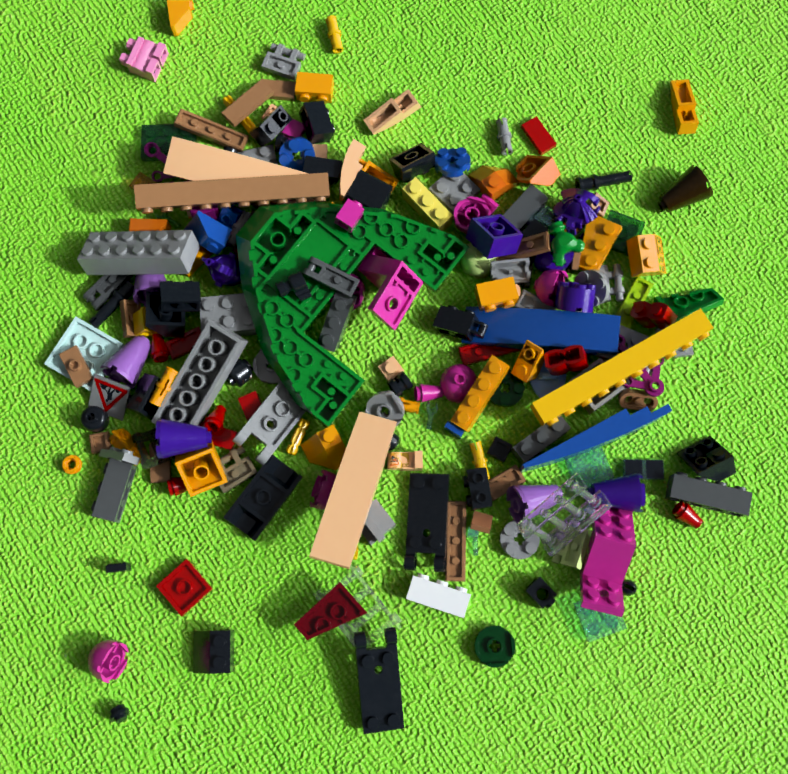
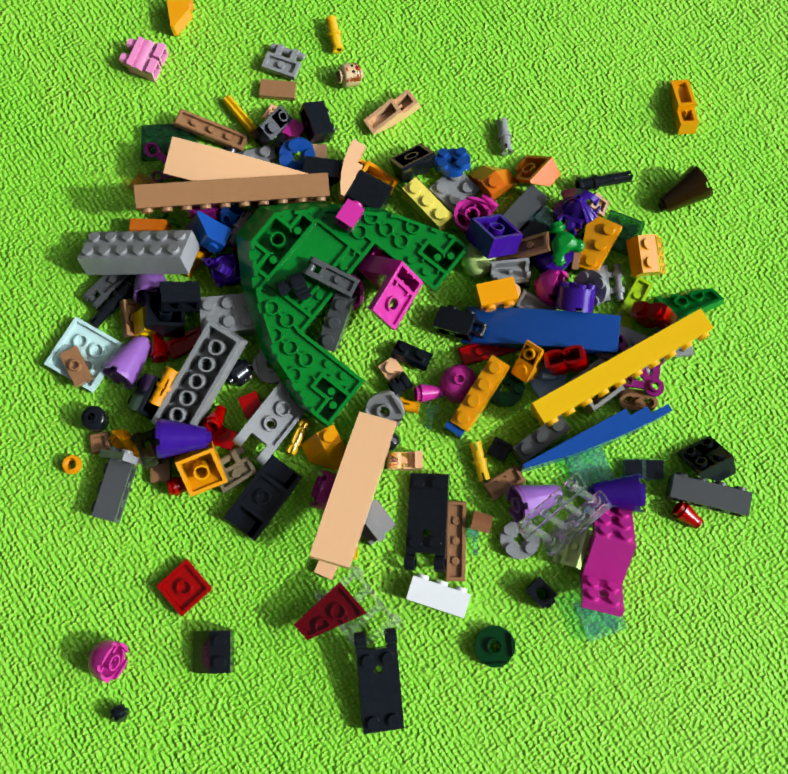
(109, 396): light grey piece -> none
(118, 567): black tile -> none
(247, 103): medium nougat tile -> none
(314, 87): light orange brick -> none
(326, 569): none -> light nougat tile
(349, 75): none -> tan head
(411, 355): none -> black plate
(478, 489): black bracket -> none
(538, 135): red tile -> none
(627, 592): black hinge -> none

